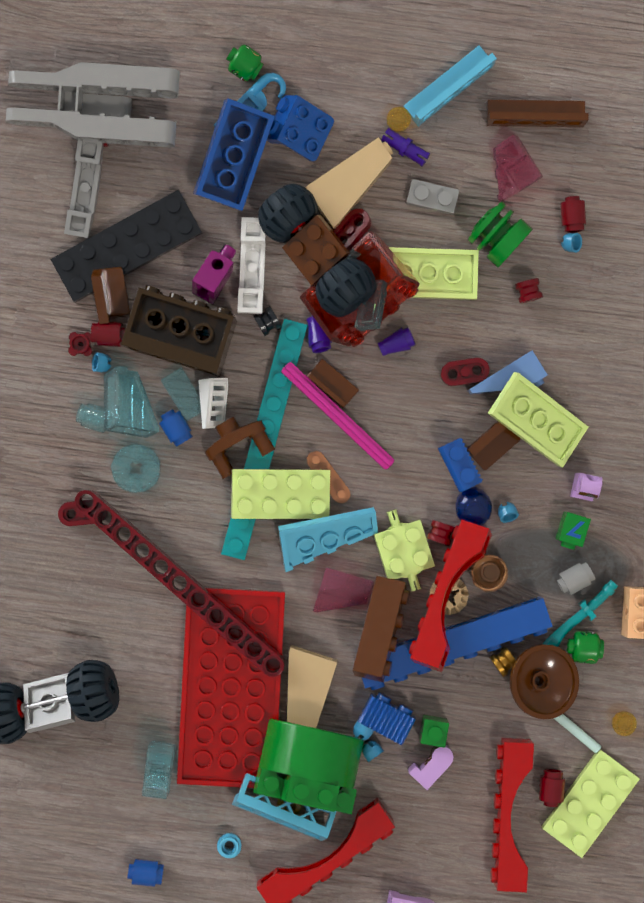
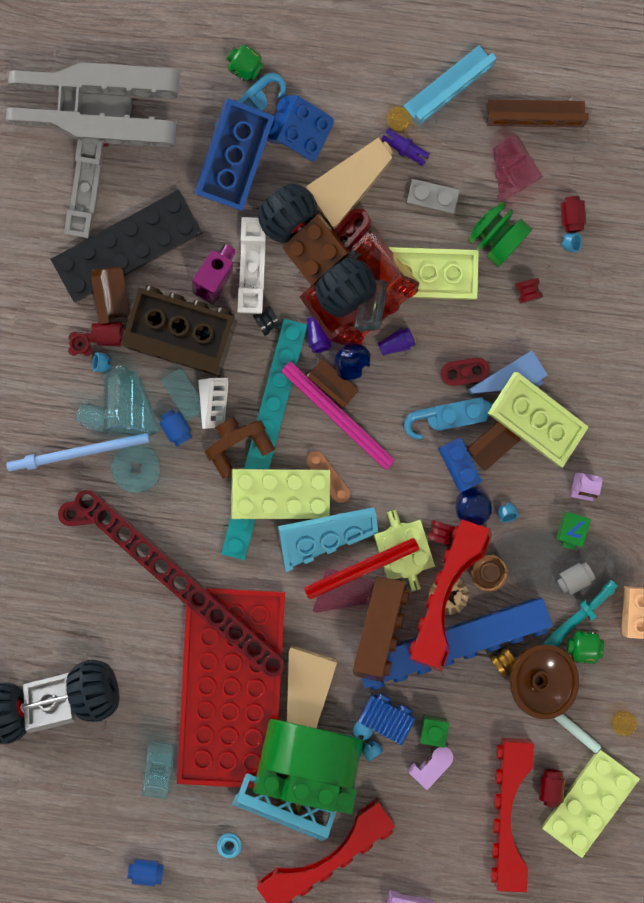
(33, 461): none -> light blue bar
(351, 360): none -> clear blue hair
(361, 568): none -> red axle
(450, 415): none -> dark azure plate

